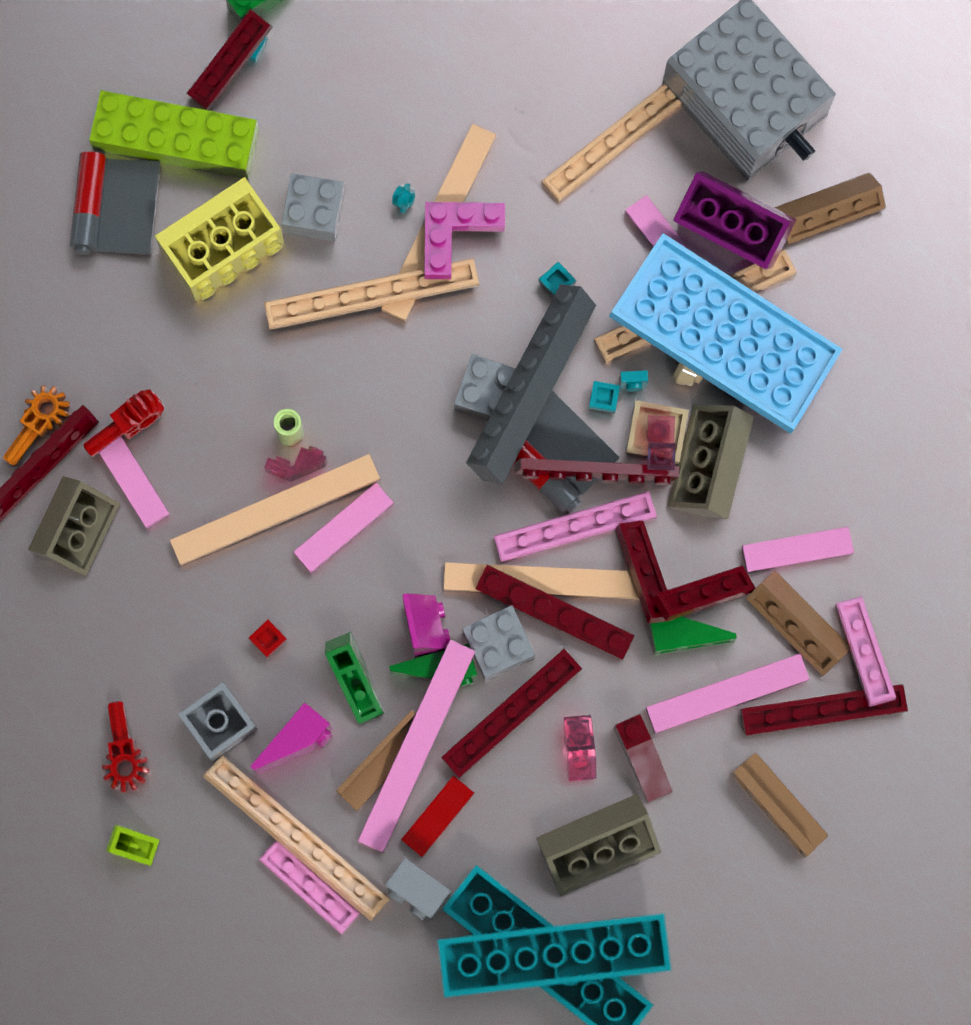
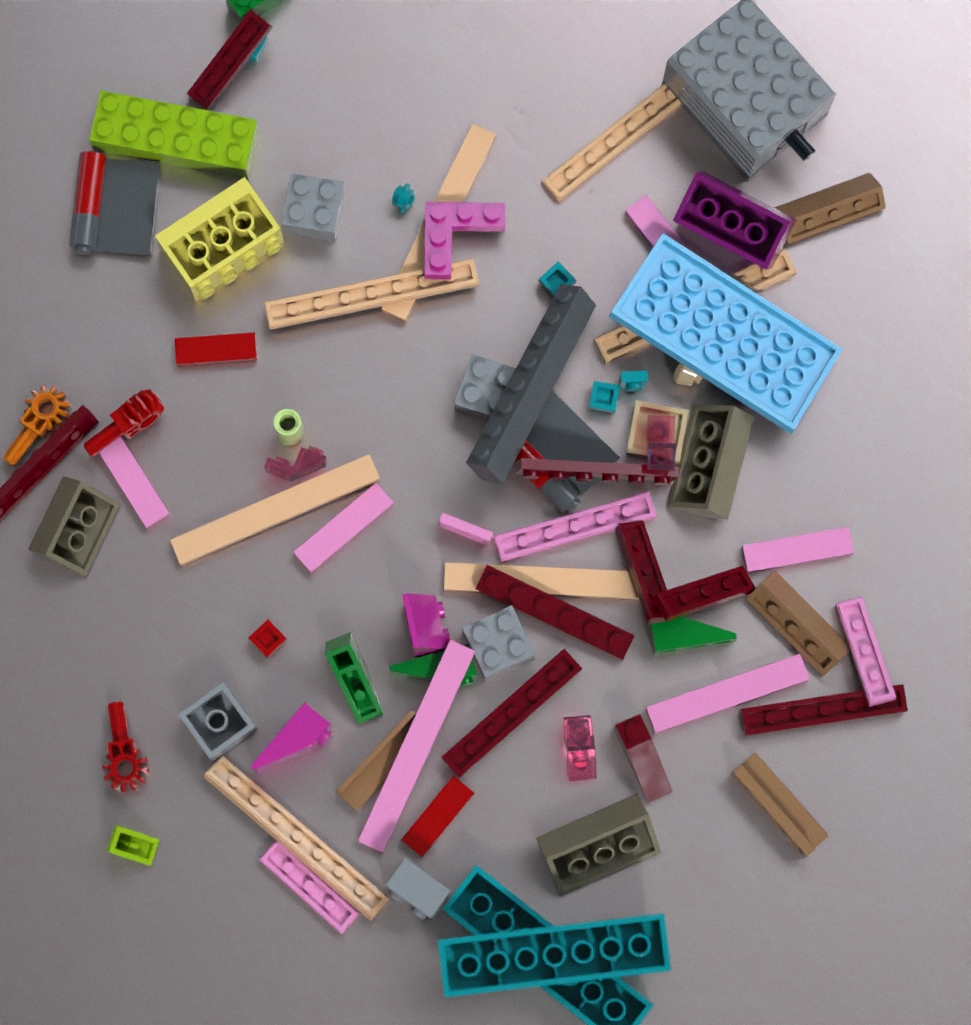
(215, 349): none -> red tile
(465, 529): none -> bright pink tile

